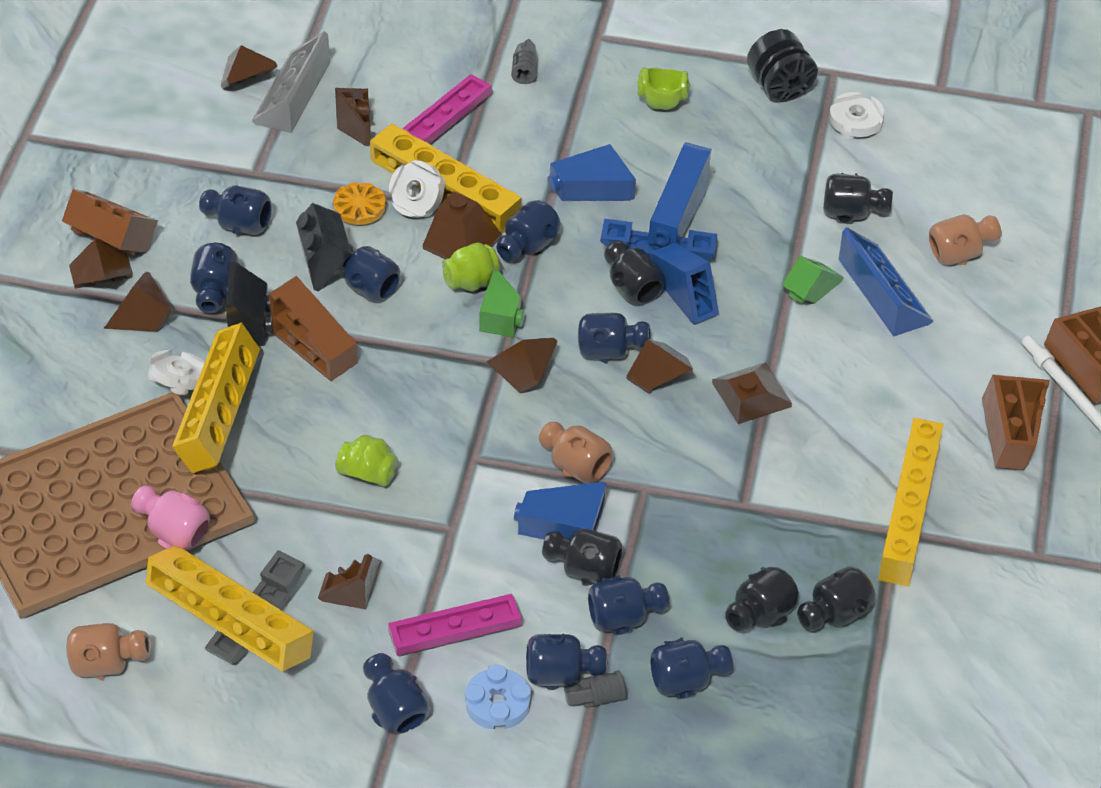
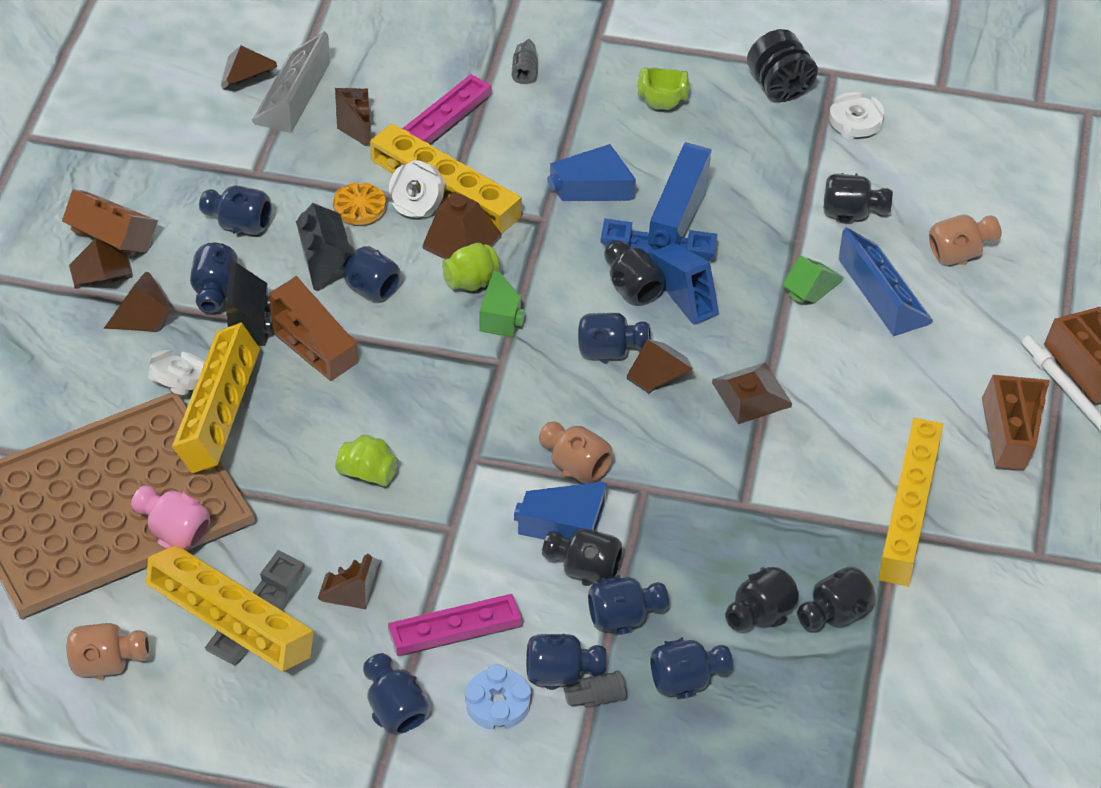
(524, 362): reddish brown slope -> none
(529, 230): dark blue piece -> none

